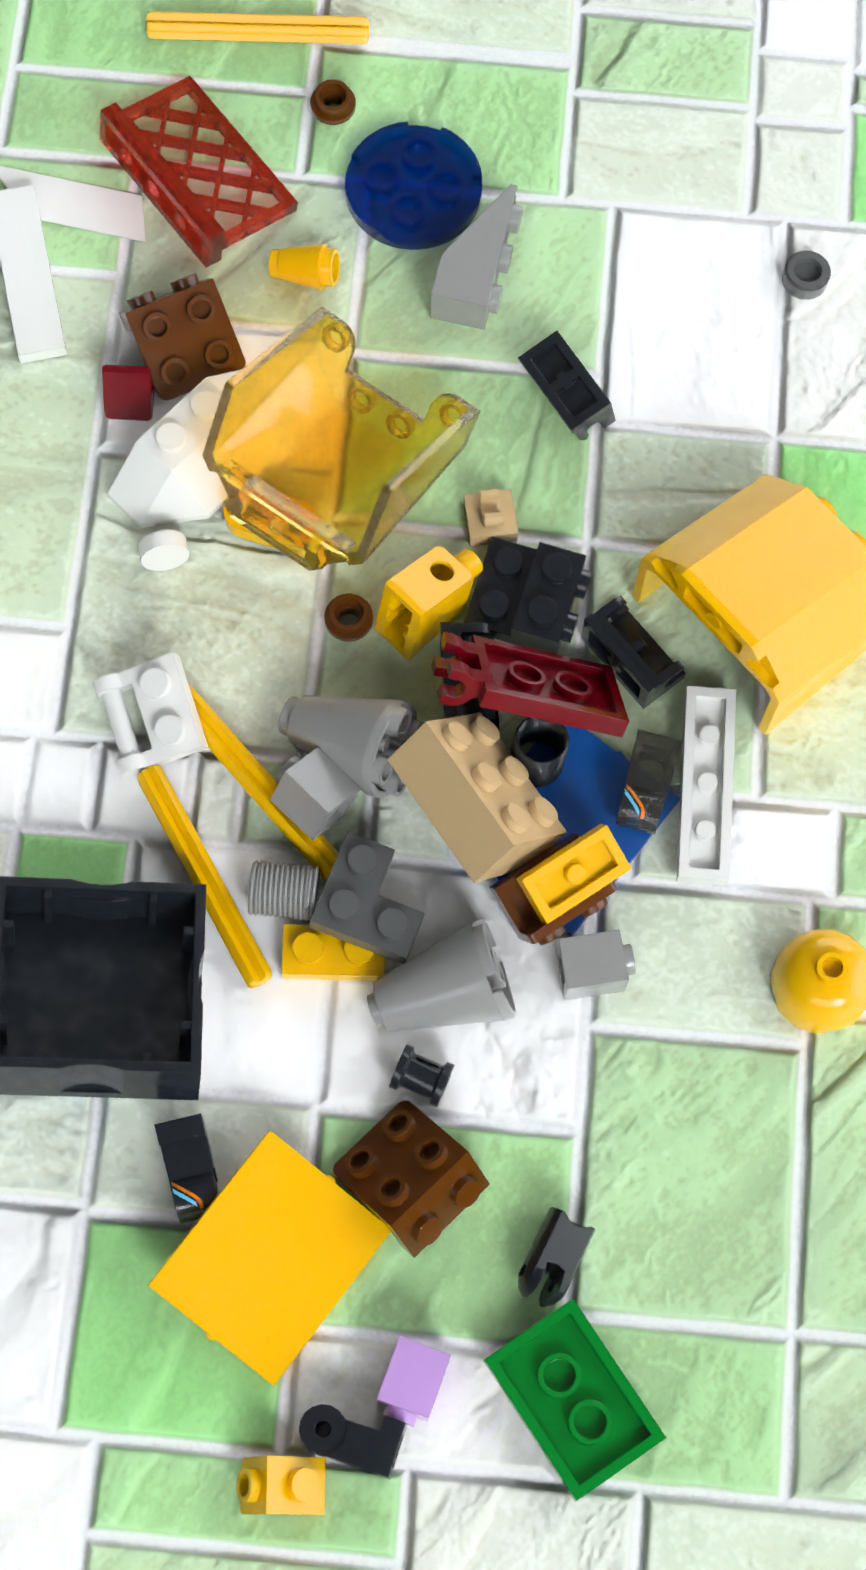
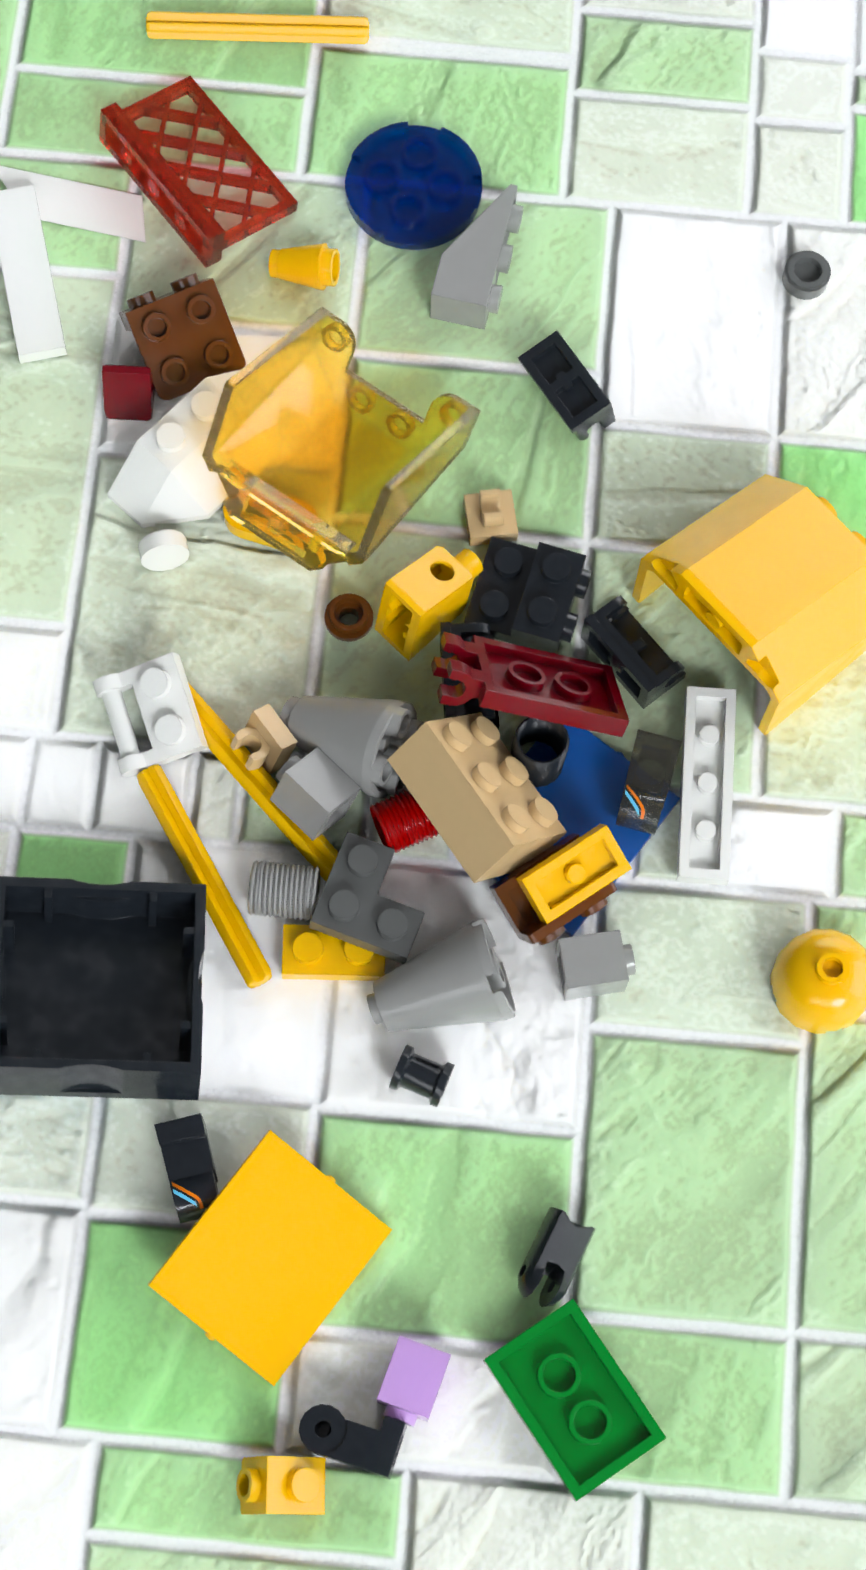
(267, 740): none -> tan tile
(333, 92): reddish brown plate -> none
(401, 822): none -> red piece
(411, 1176): reddish brown bracket -> none

